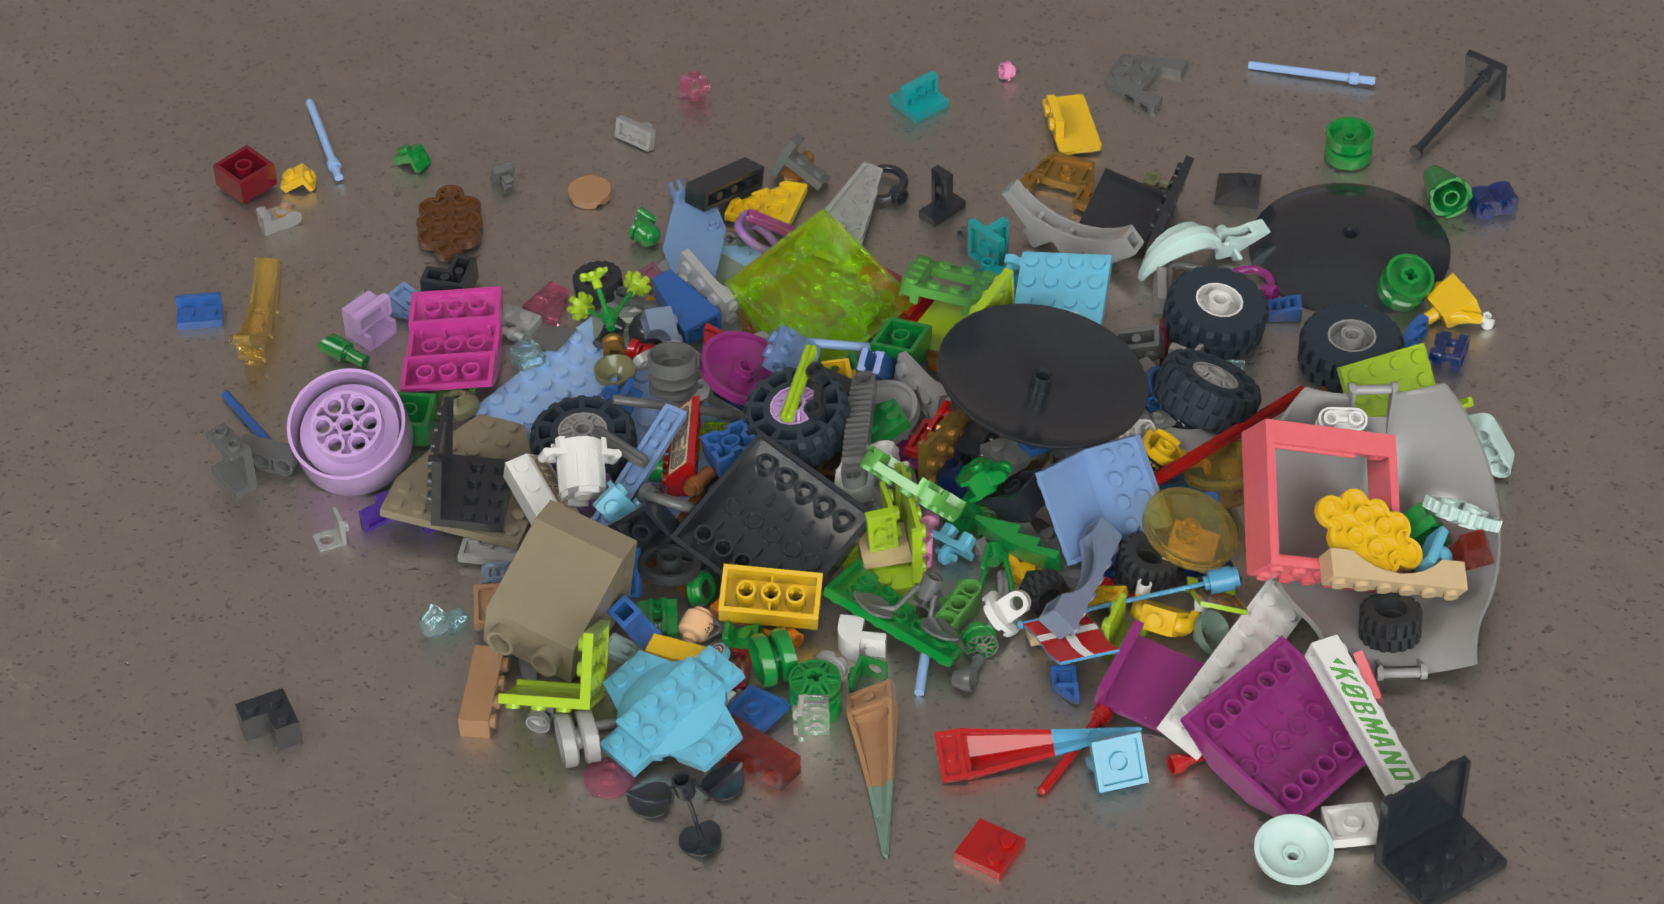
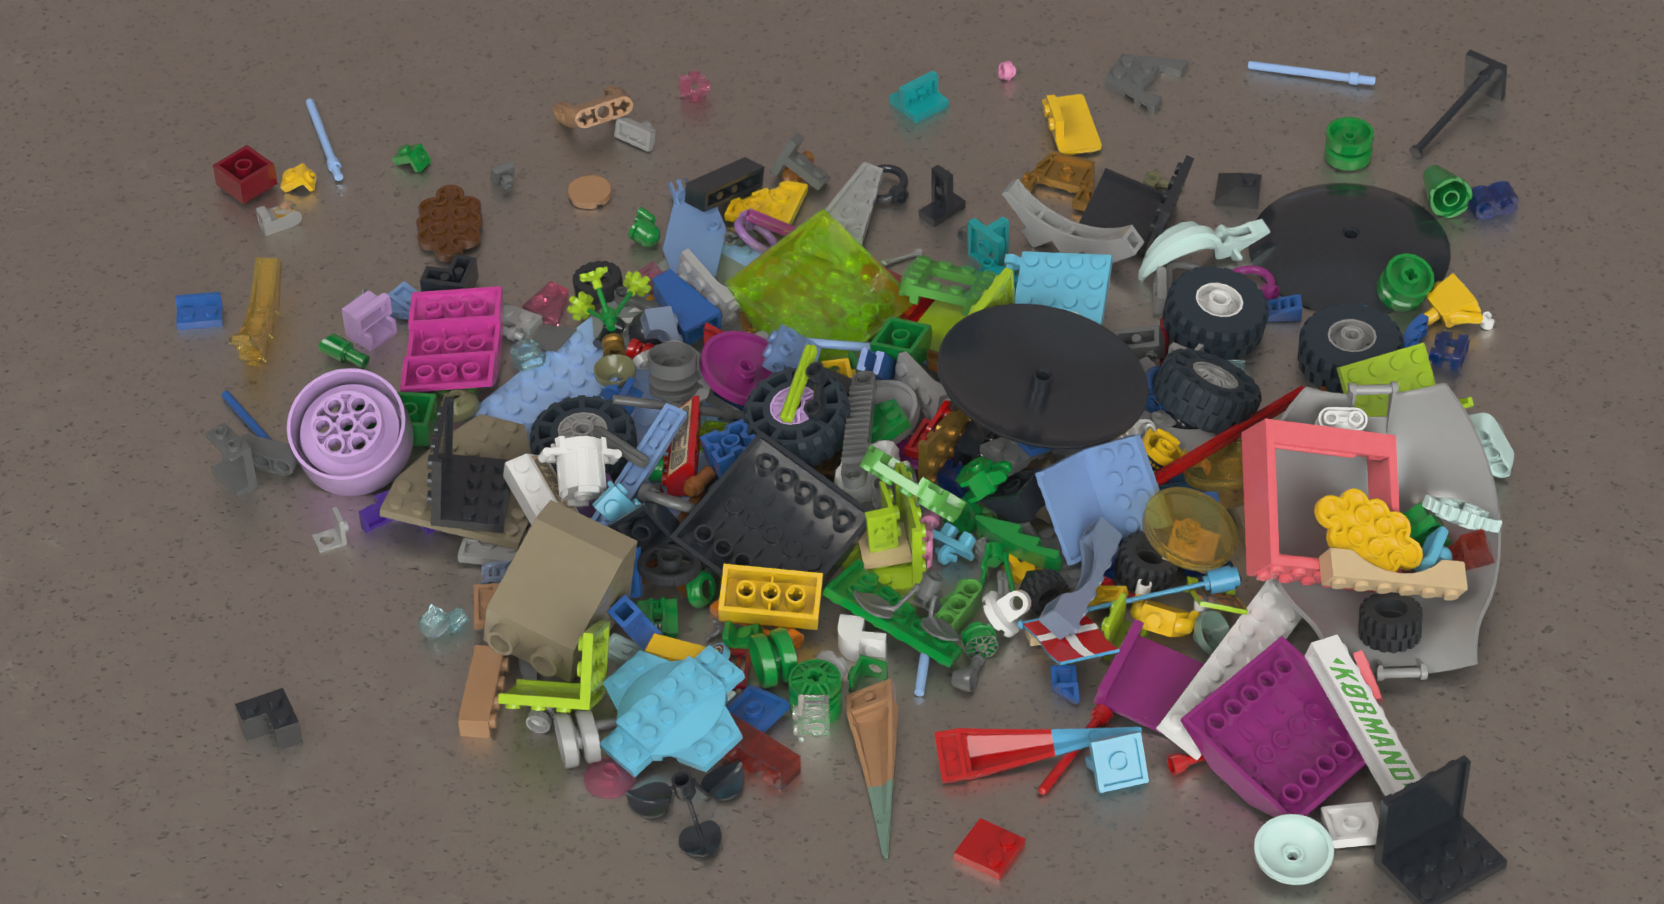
(615, 104): none -> medium nougat connector
(696, 625): light nougat head -> none
(884, 262): none -> light grey hinge

